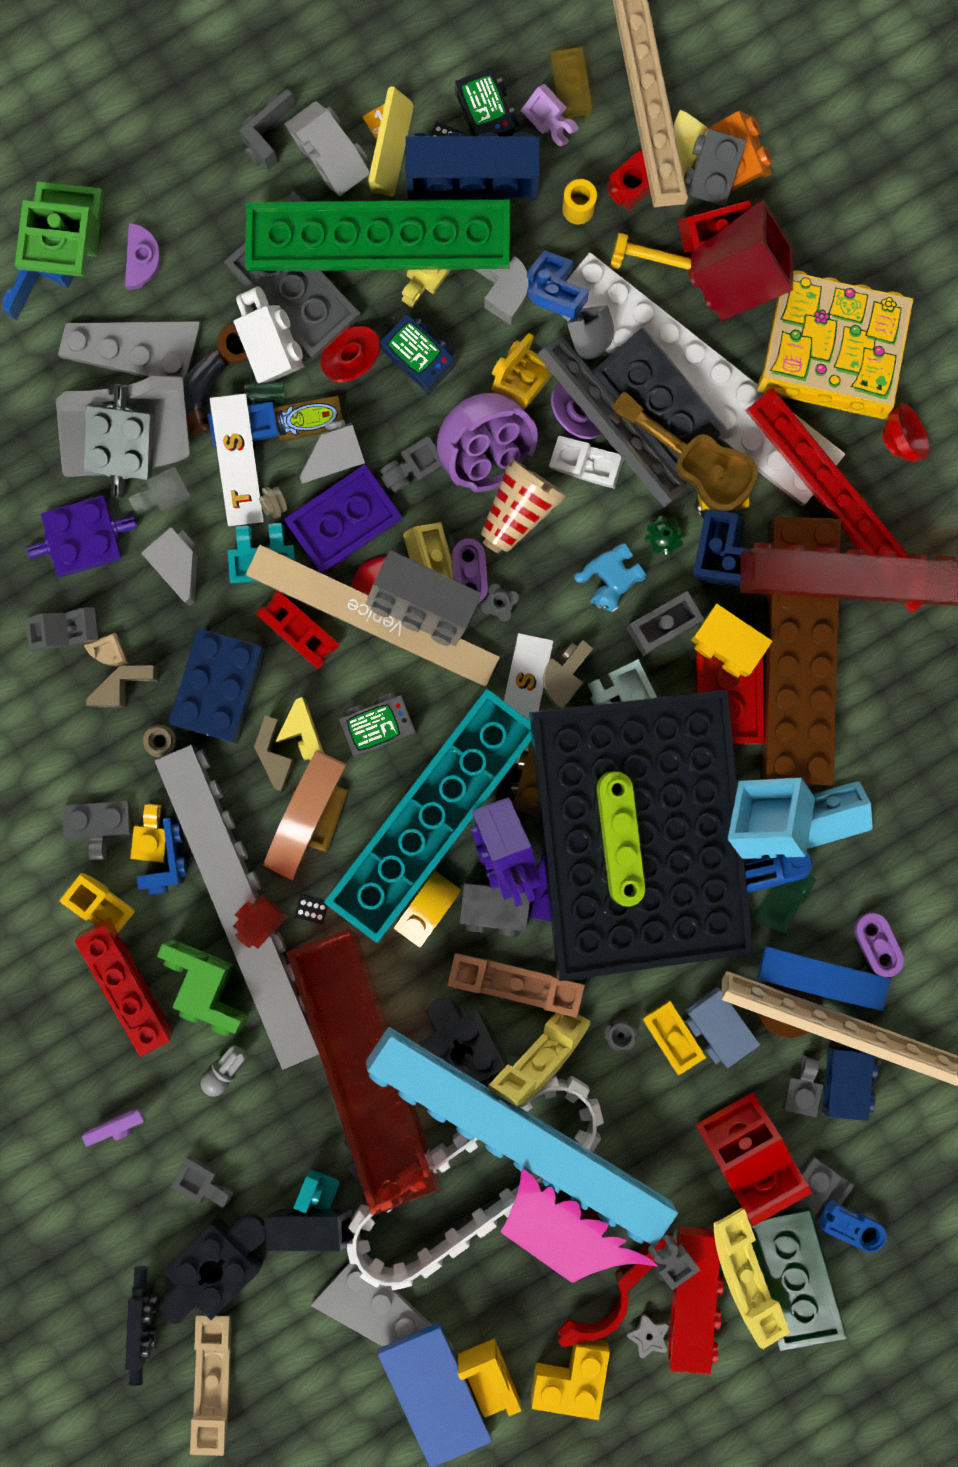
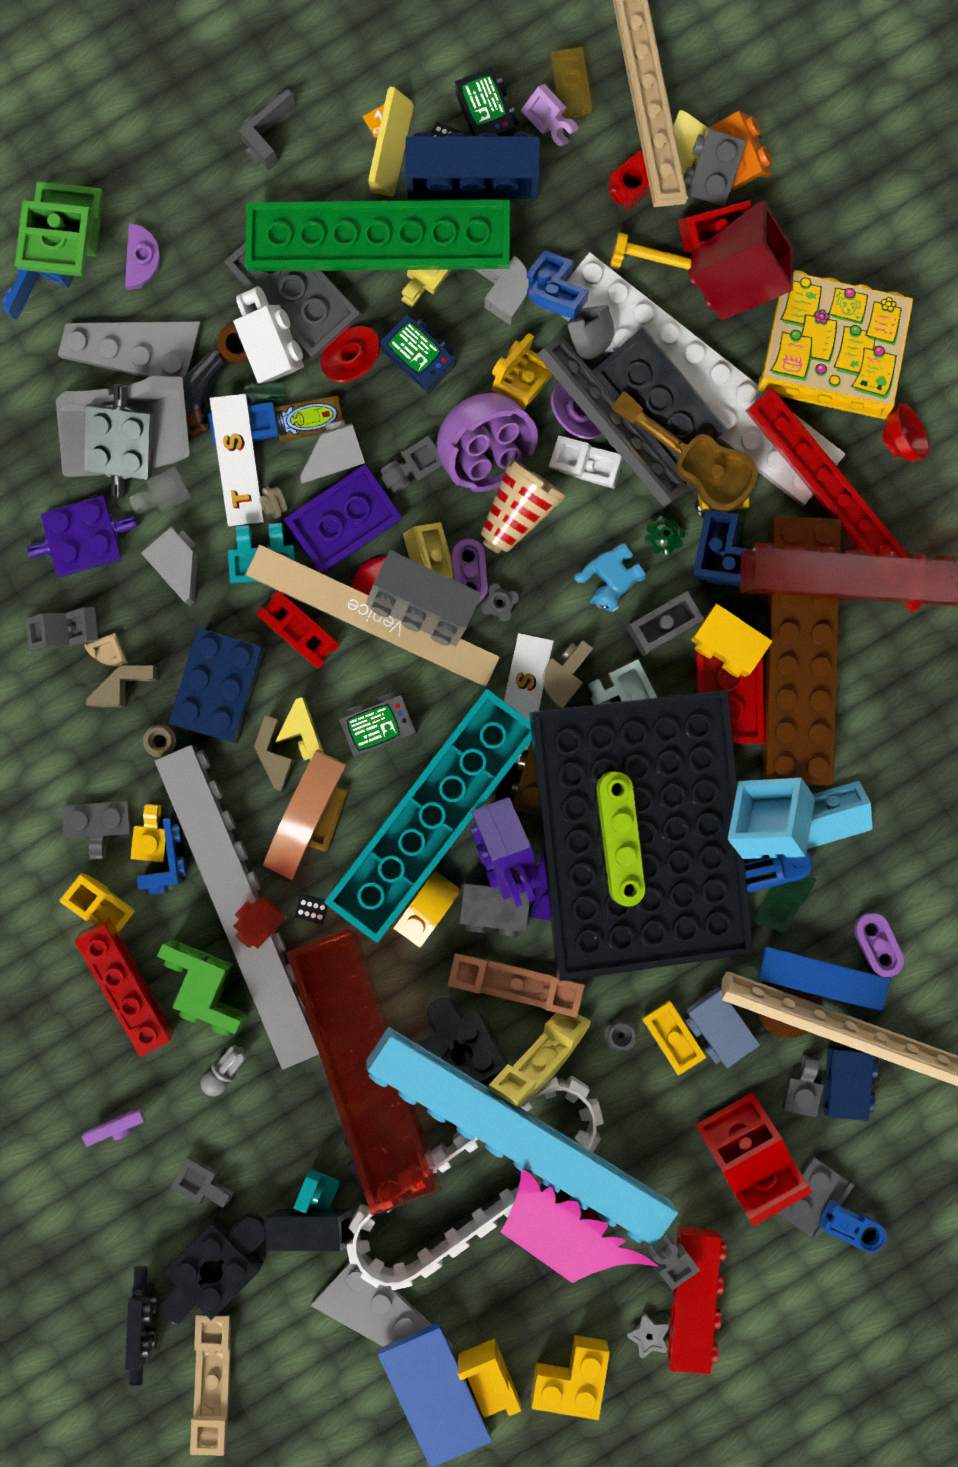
(325, 143): light grey brick -> none
(576, 1333): red piece -> none
(579, 201): yellow brick -> none
(746, 1281): light yellow slope -> none
(798, 1278): plate -> none

